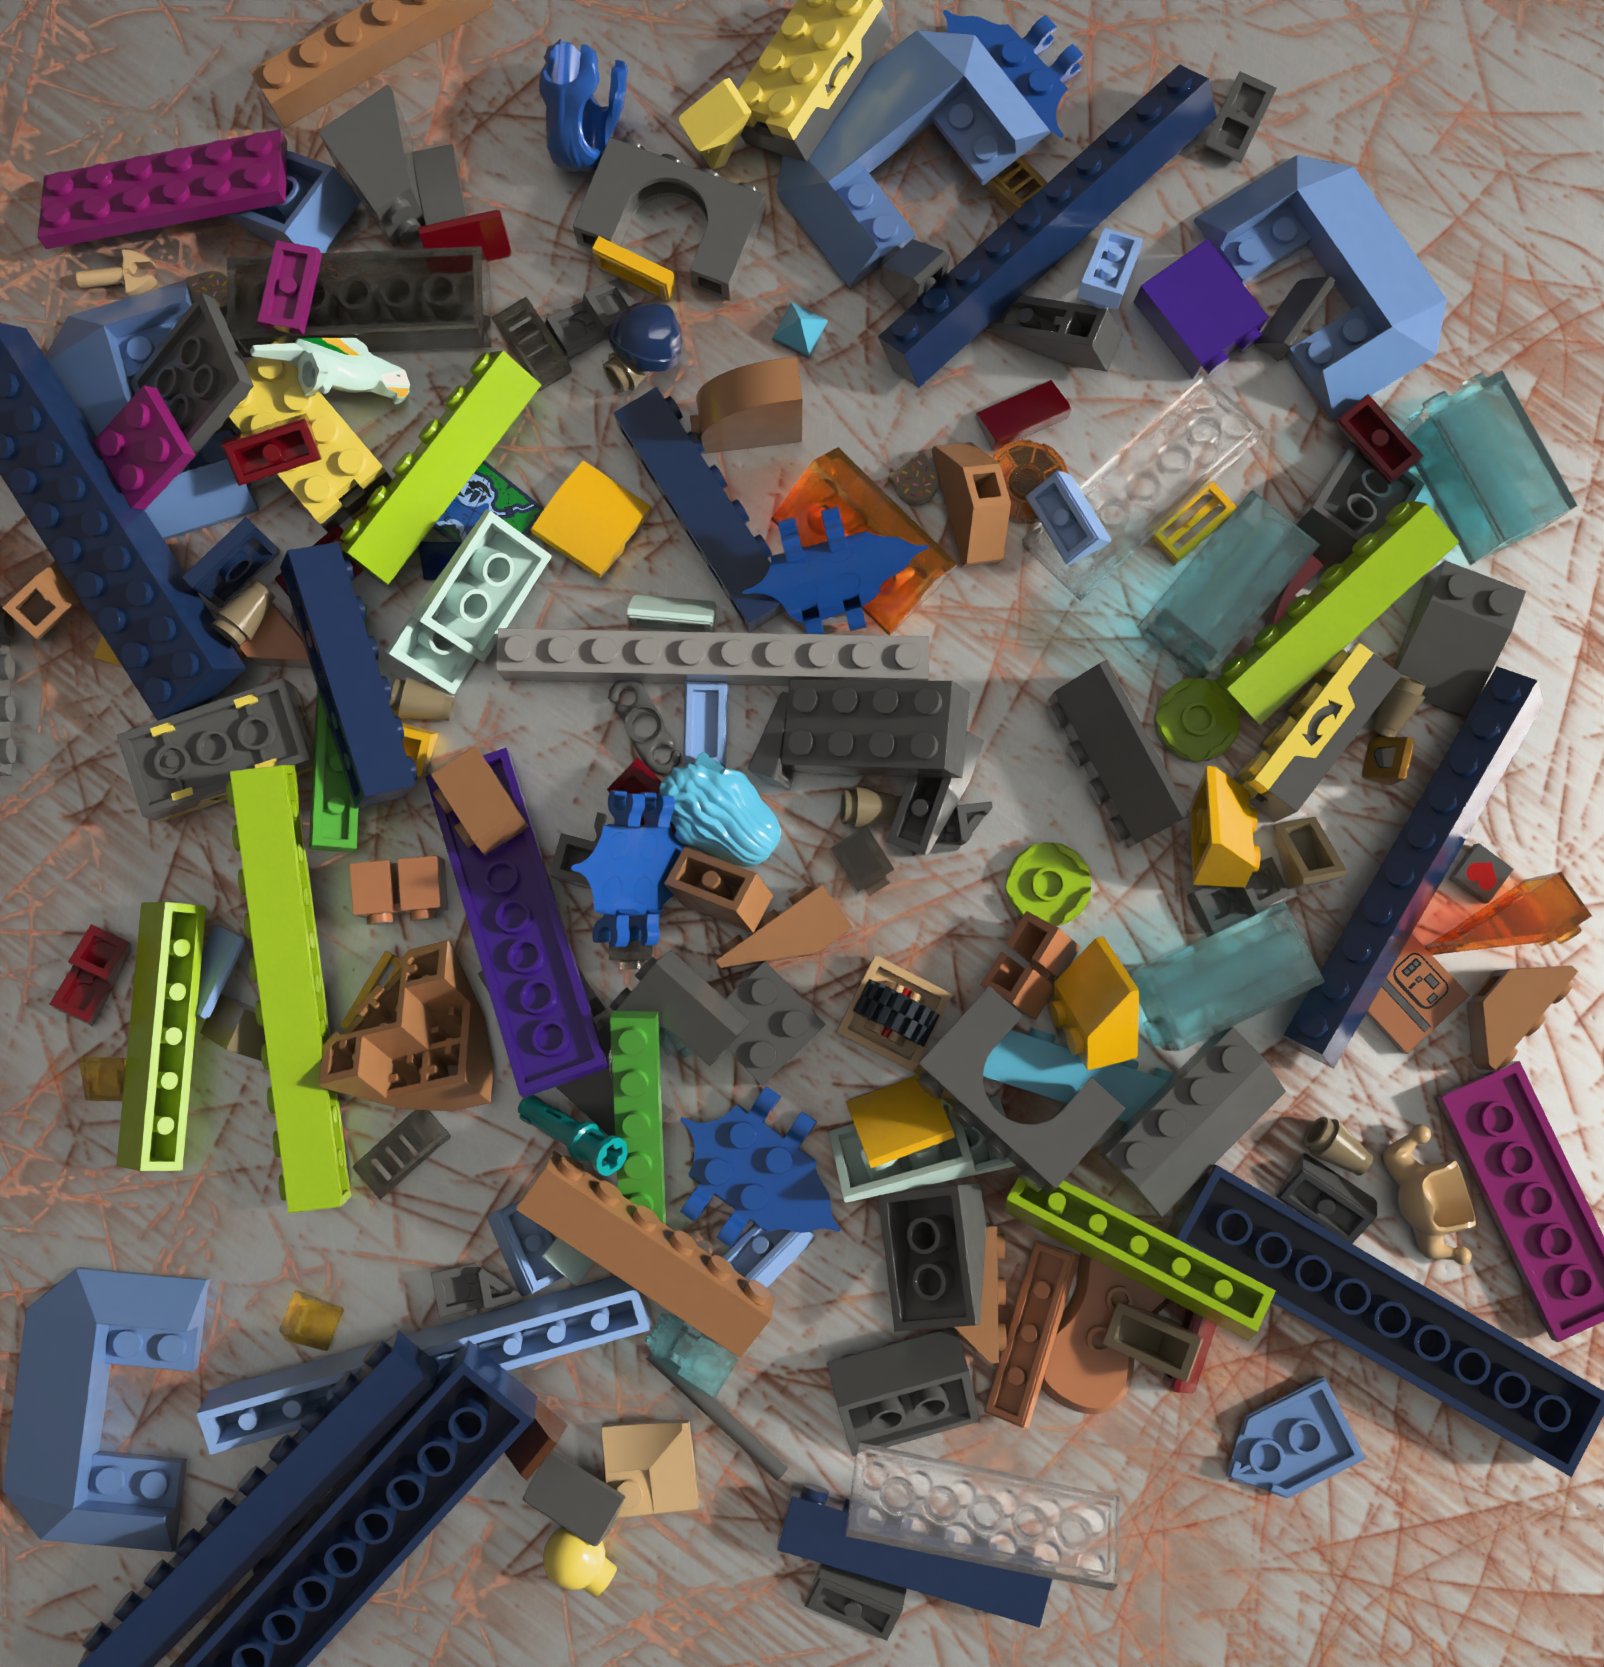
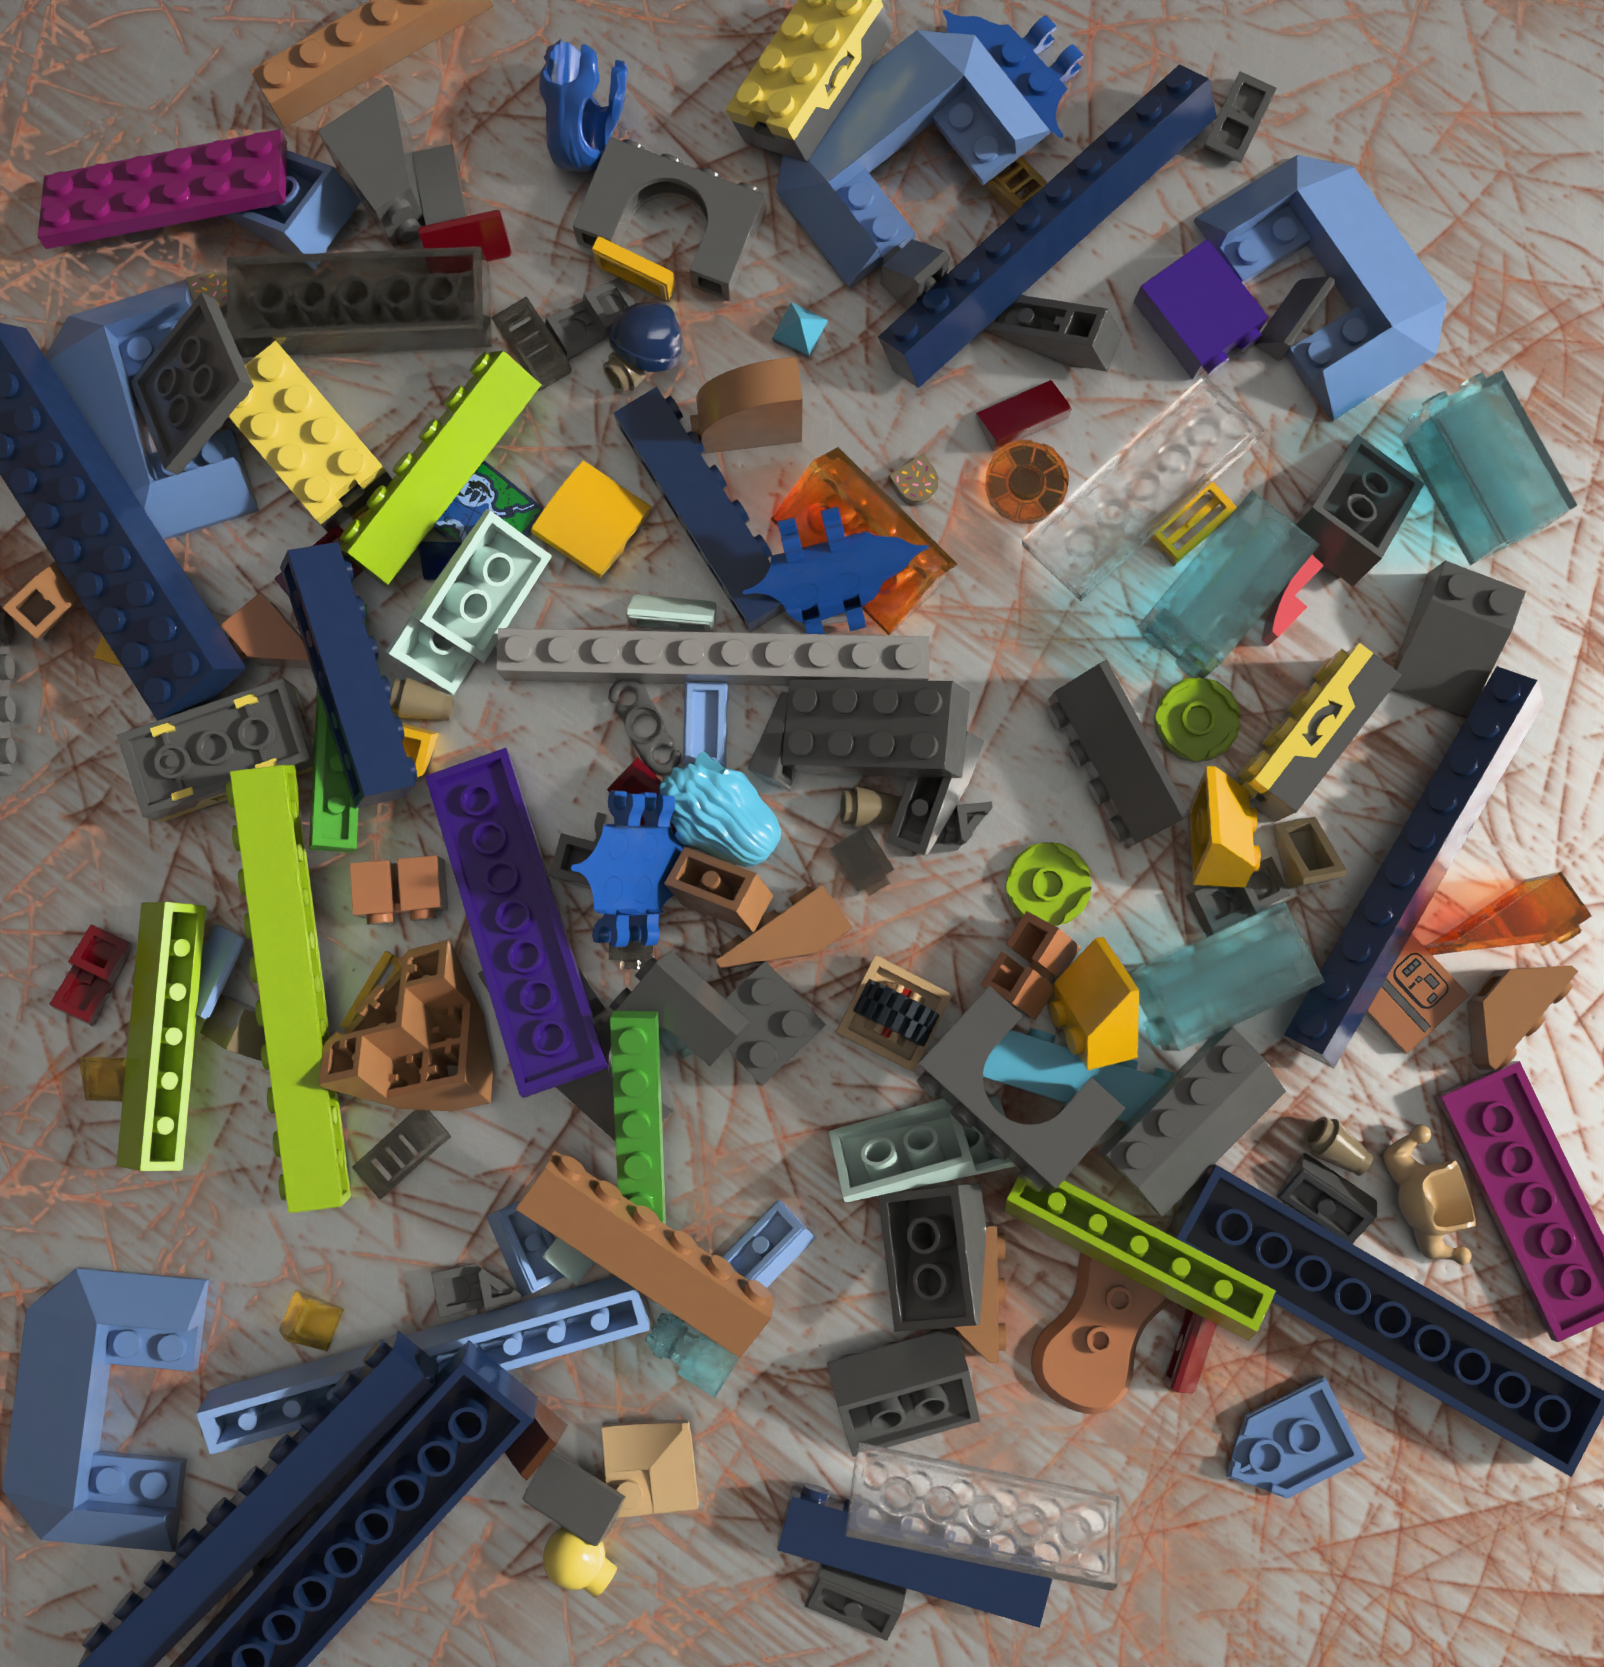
(122, 274): tan bar -> none
(144, 448): magenta plate -> none
(231, 563): dark blue tile -> none
(243, 614): dark tan cone -> none
(271, 449): dark red slope -> none
(289, 287): magenta plate -> none
(339, 365): light aqua animal -> none
(479, 801): medium nougat brick -> none
(582, 1139): teal pin -> none
(716, 122): light yellow slope -> none
(721, 1418): dark grey bar -> none
(757, 1172): blue animal -> none
(898, 1121): yellow slope -> none
(974, 500): medium nougat slope -> none
(1031, 1334): nougat tile -> none
(1067, 517): light blue slope -> none
(1110, 269): light blue plate -> none
(1153, 1340): dark tan slope -> none
(1336, 610): lime brick -> none
(1379, 439): dark red slope -> none
(1388, 759): pearl gold slope -> none
(1398, 706): dark tan cone -> none
(1481, 873): dark grey tile -> none

